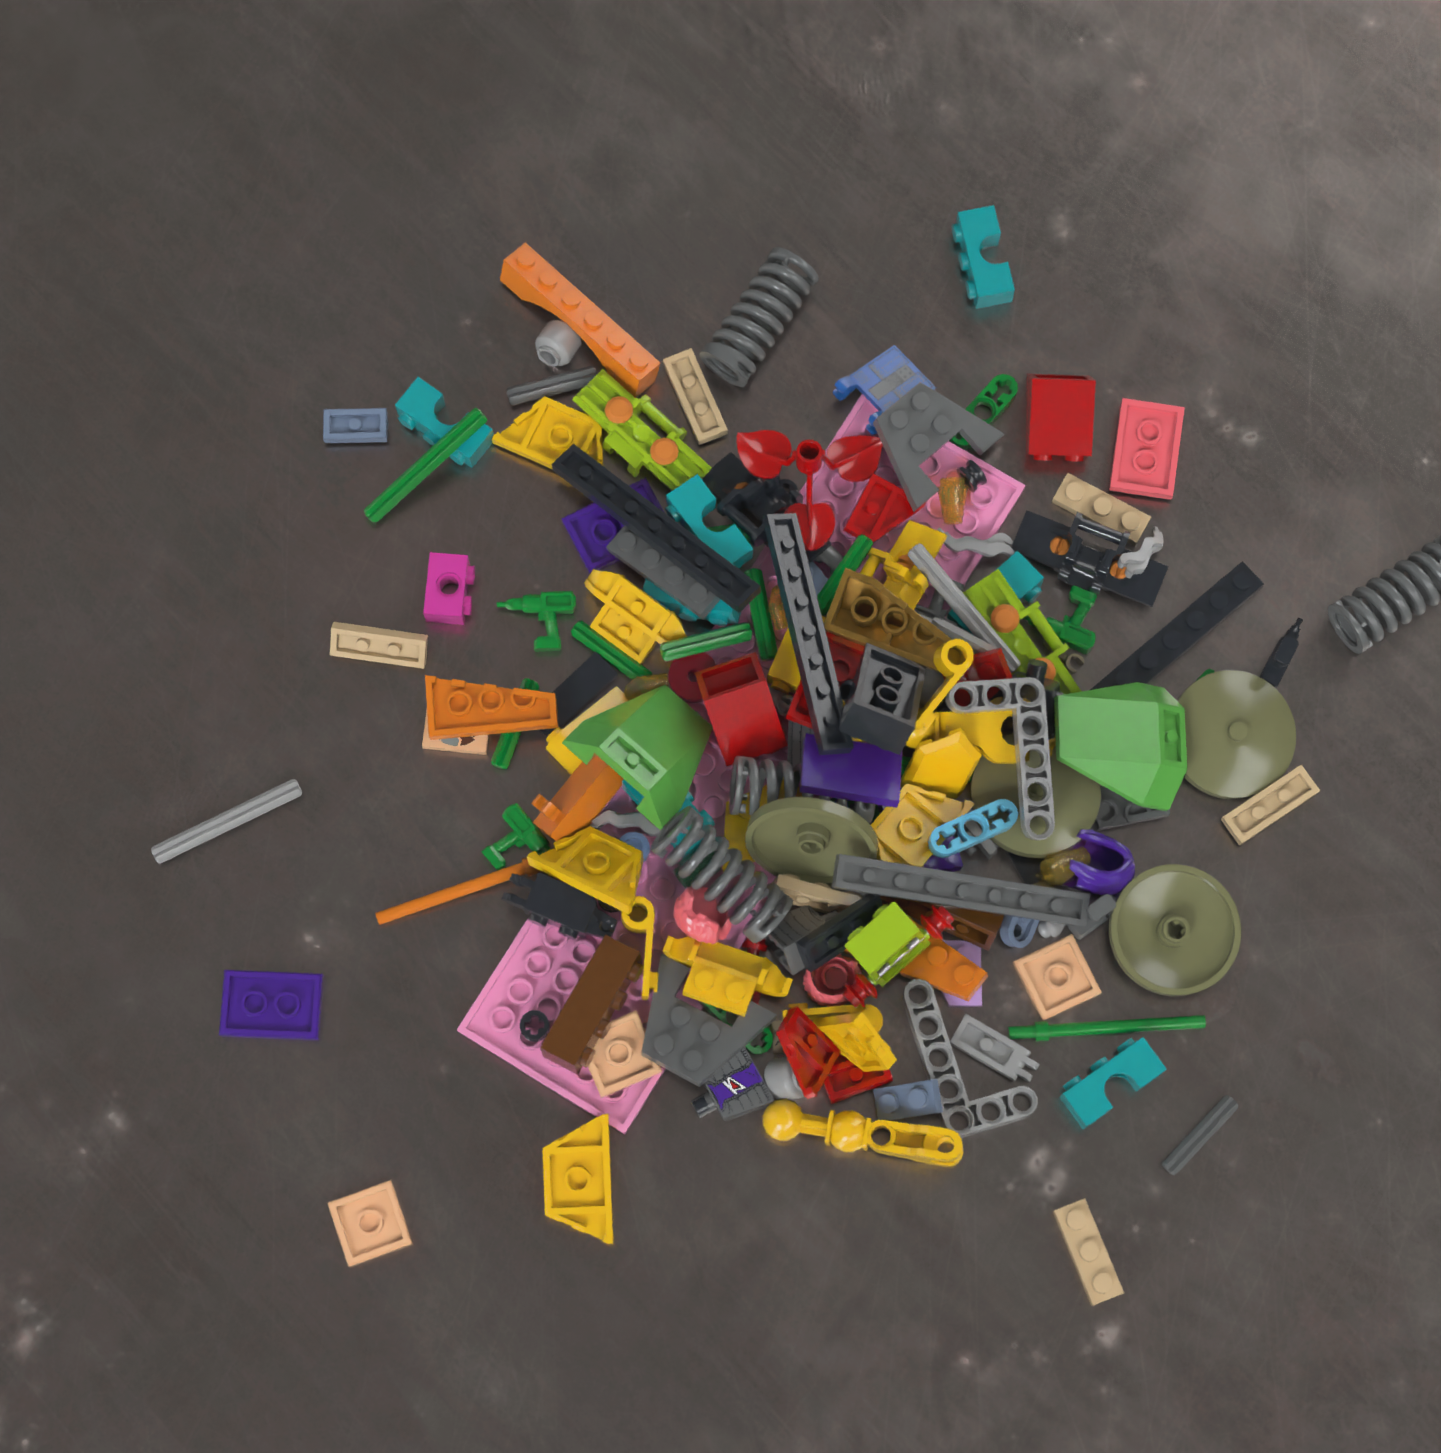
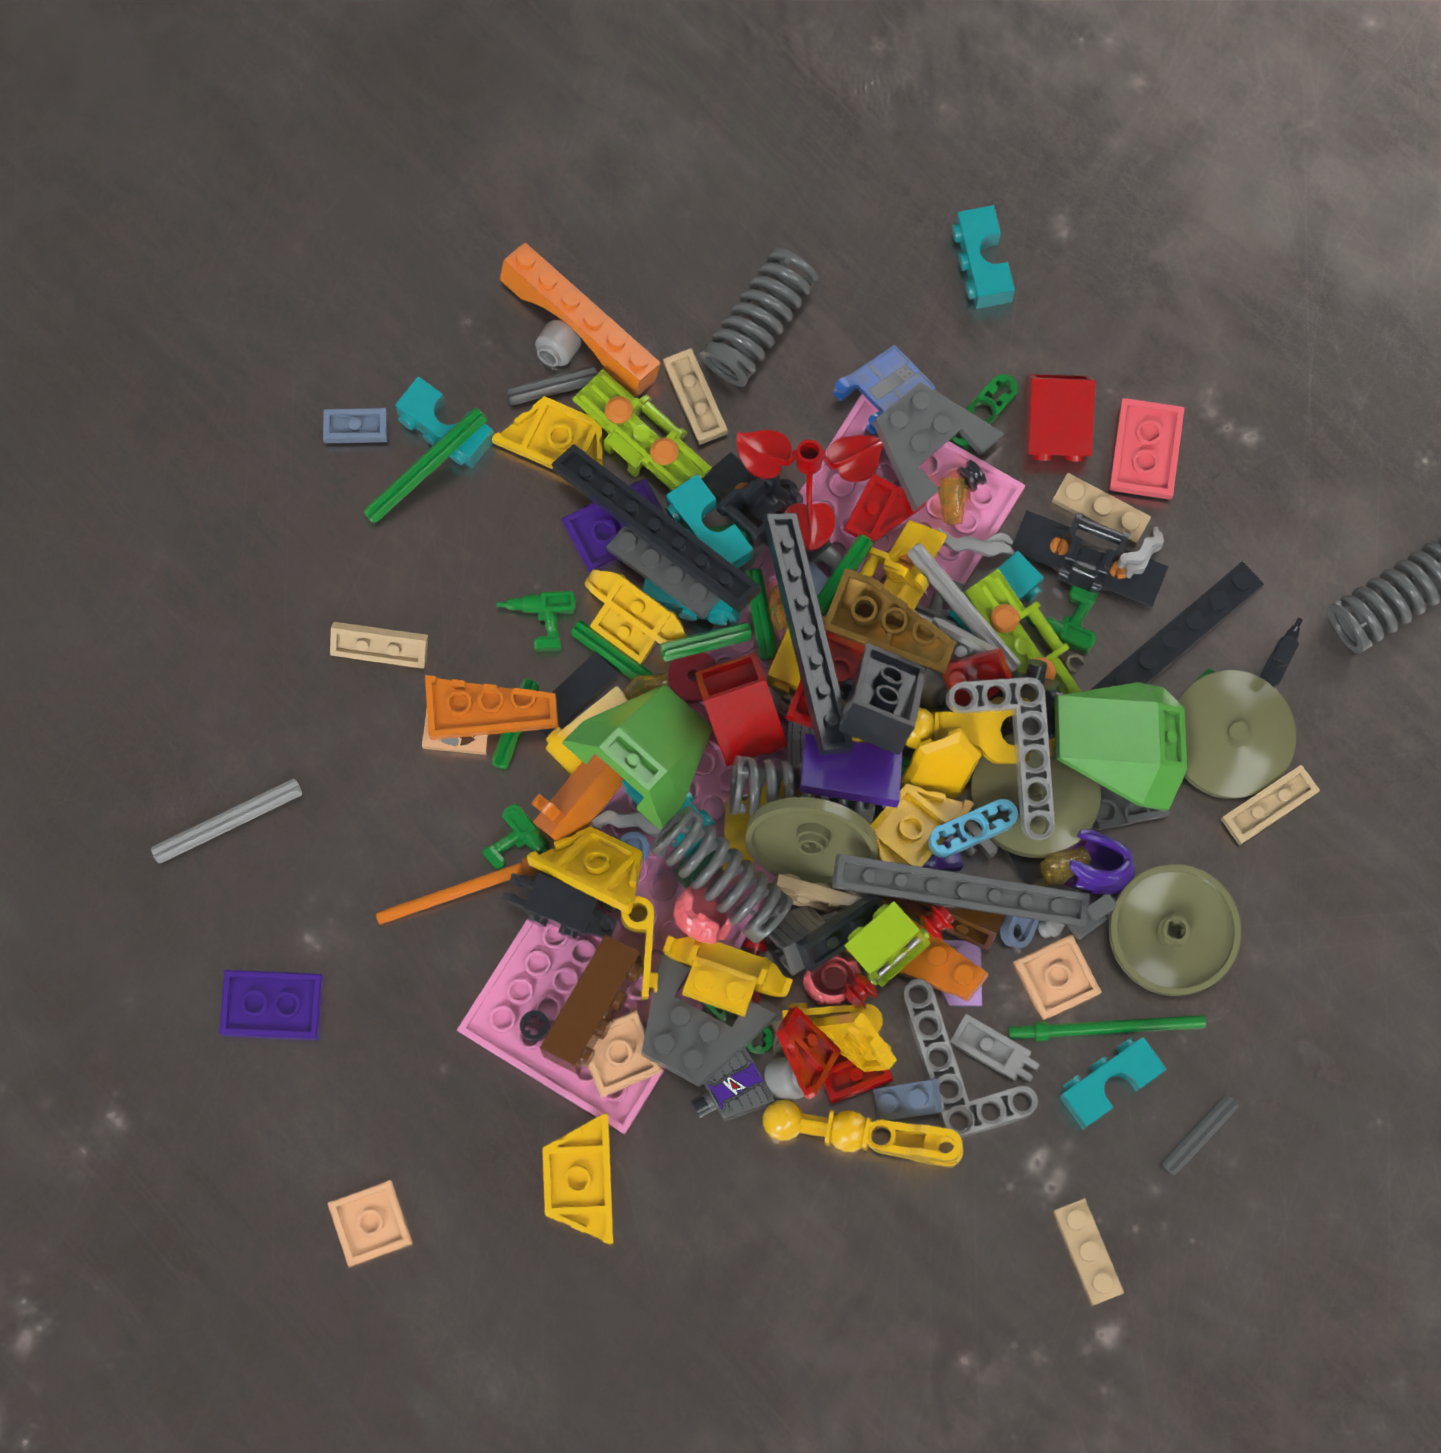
(443, 570): dark pink brick -> none
(952, 661): yellow door -> none

